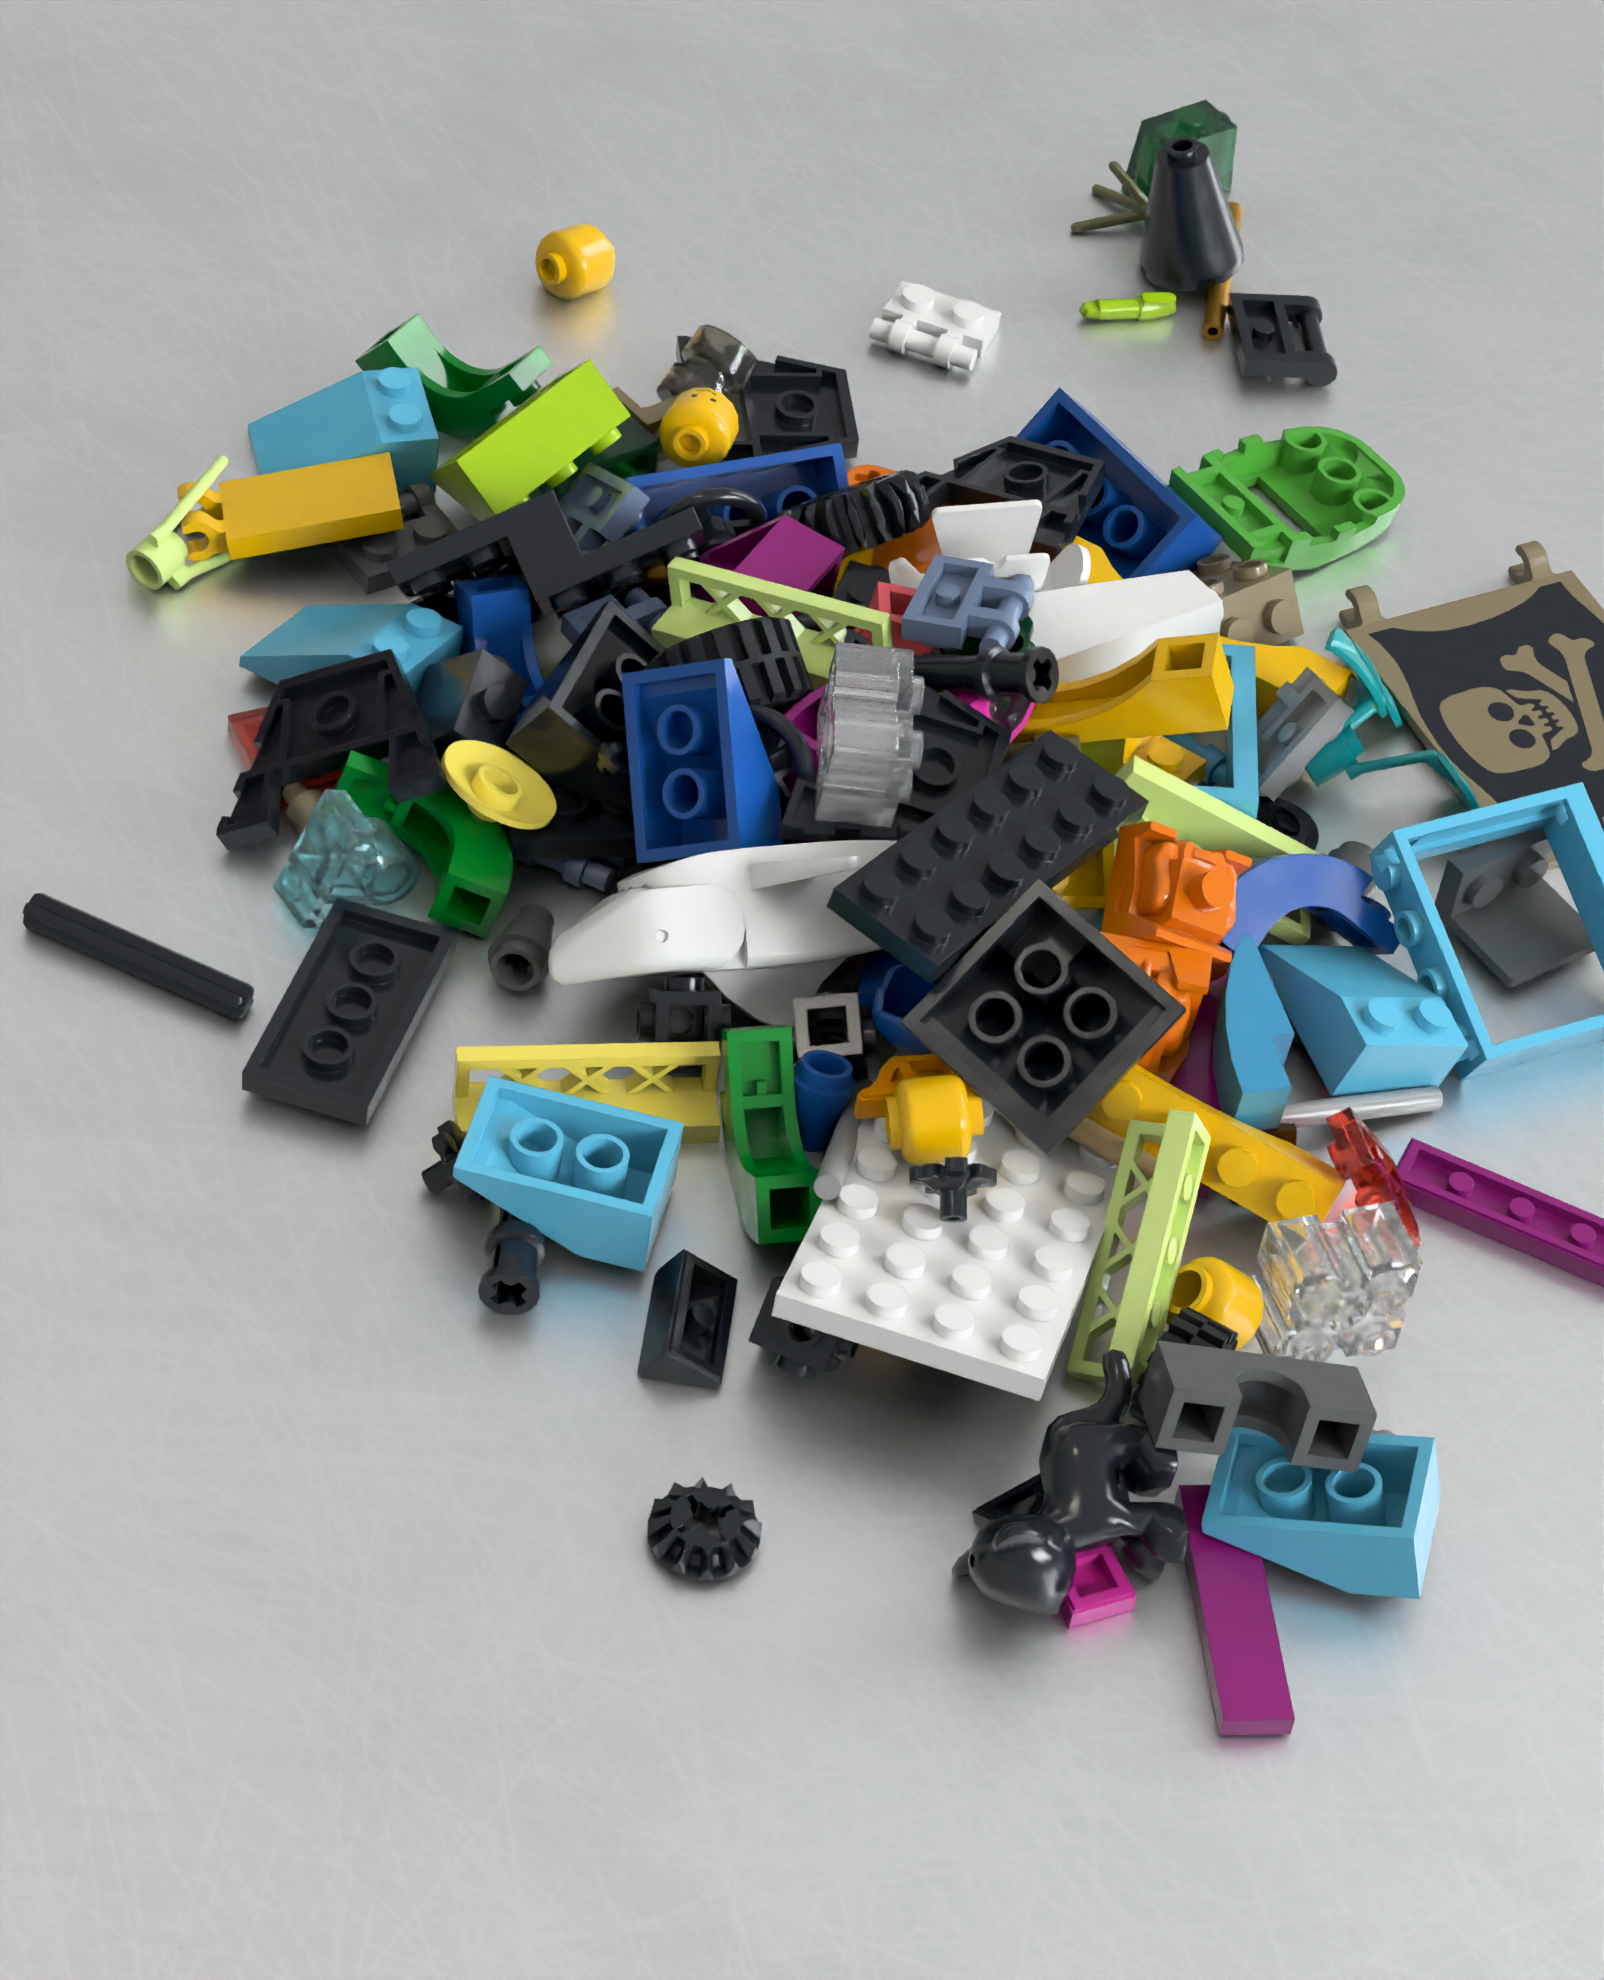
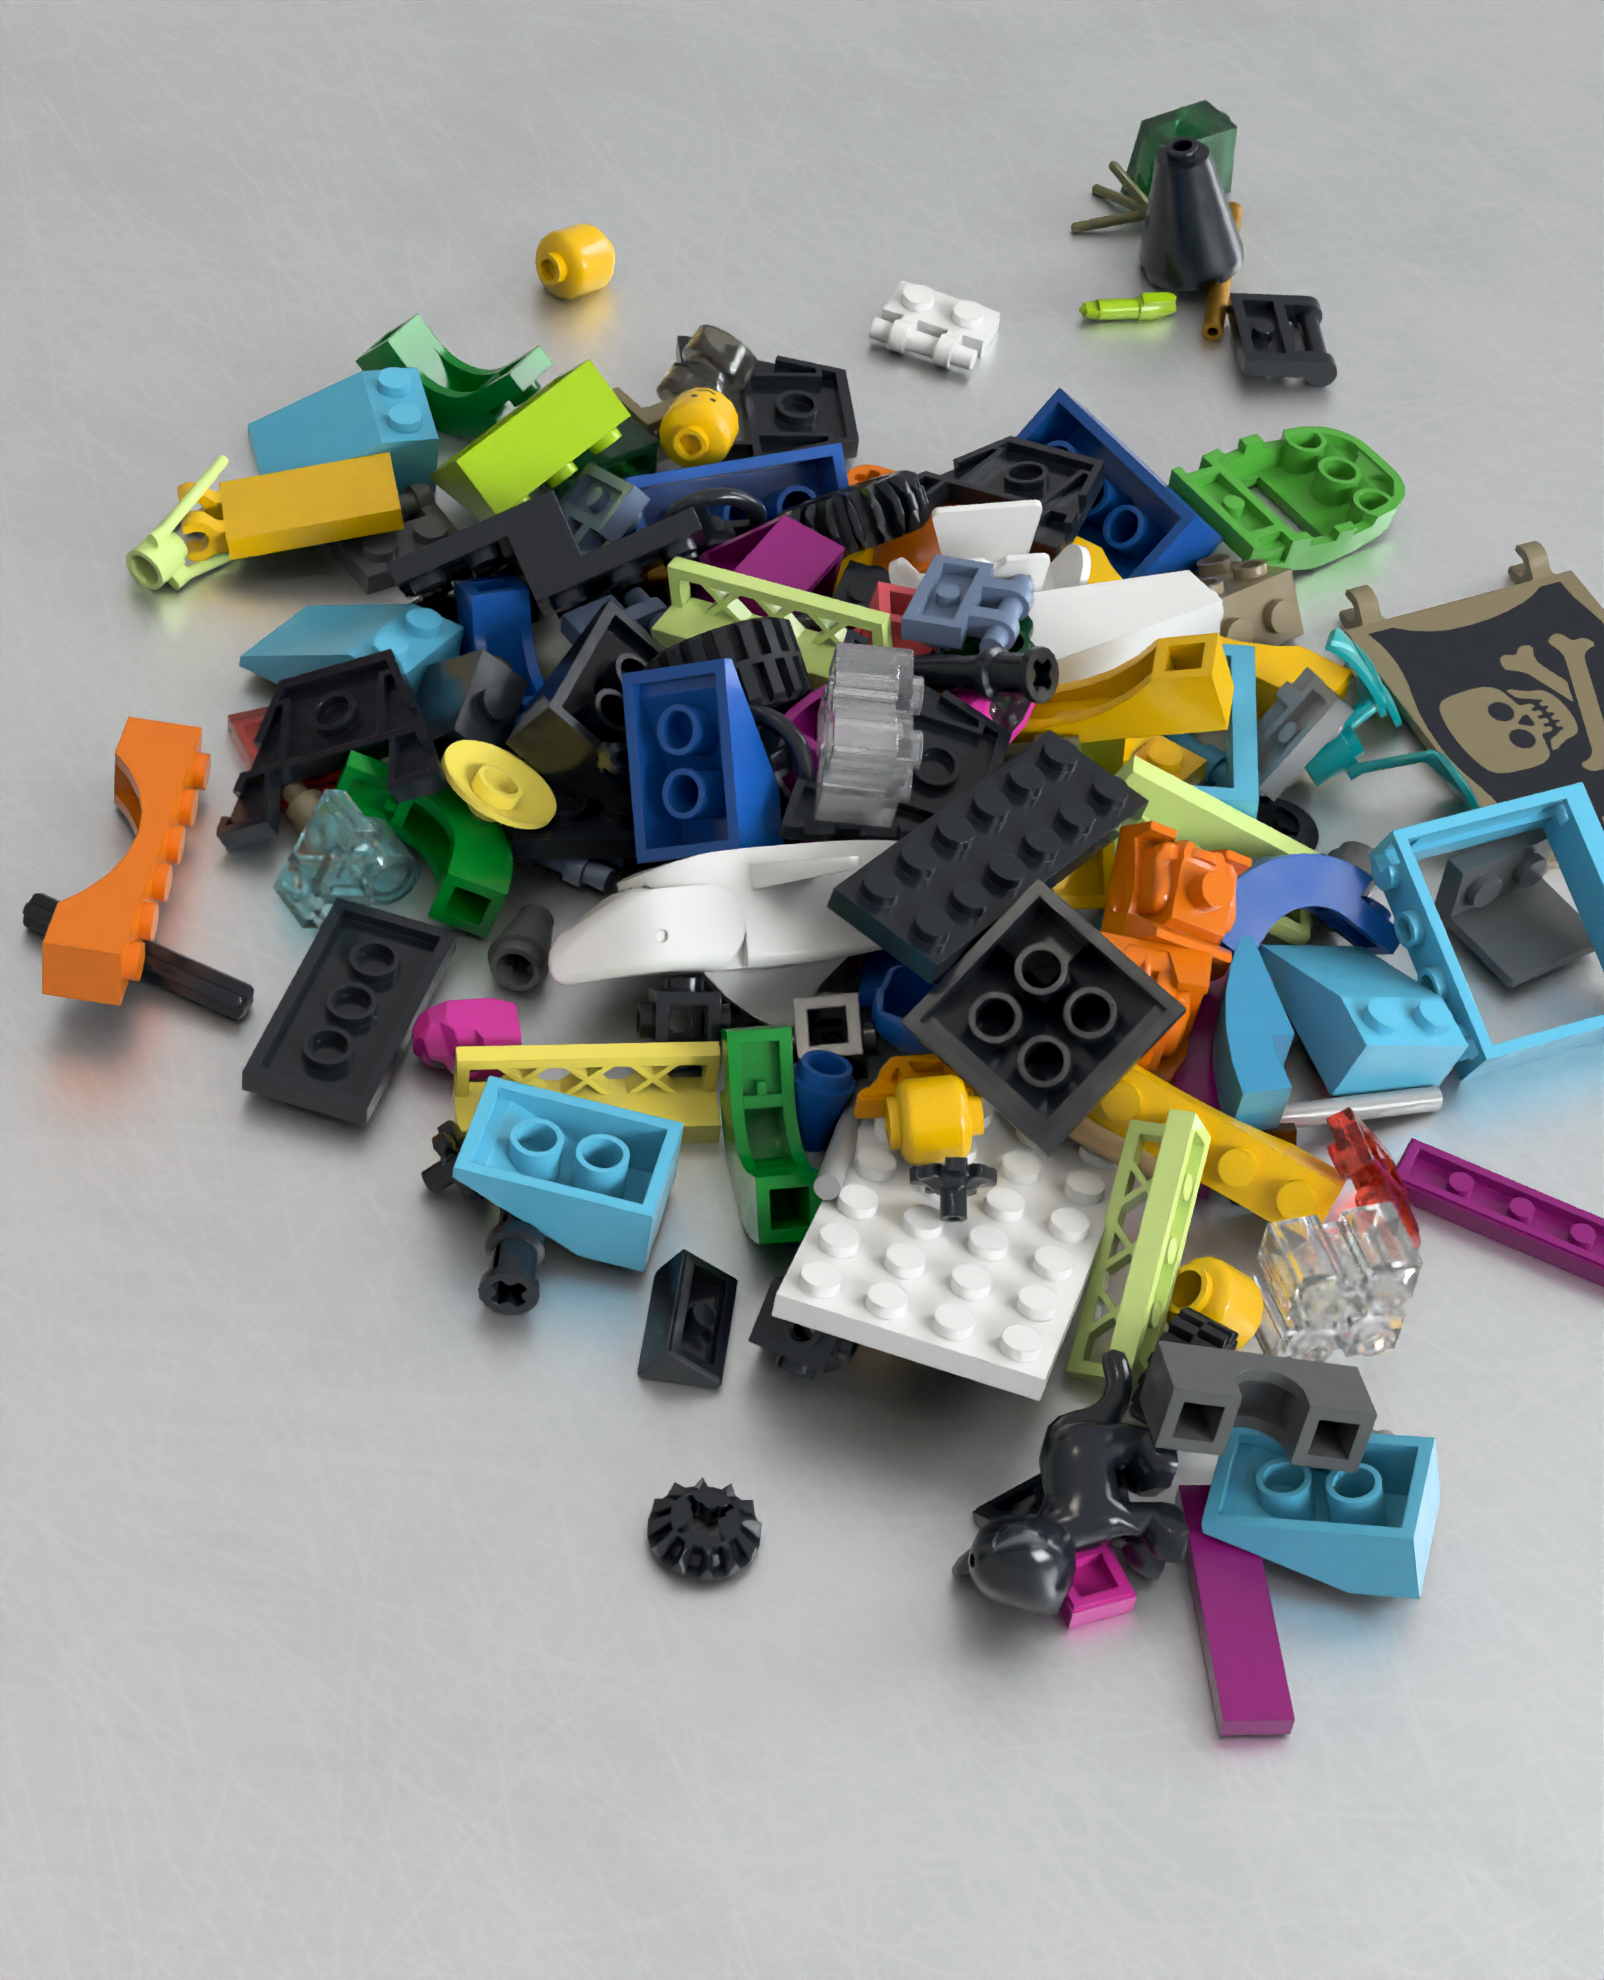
(100, 932): none -> orange arch
(464, 1024): none -> dark pink rock

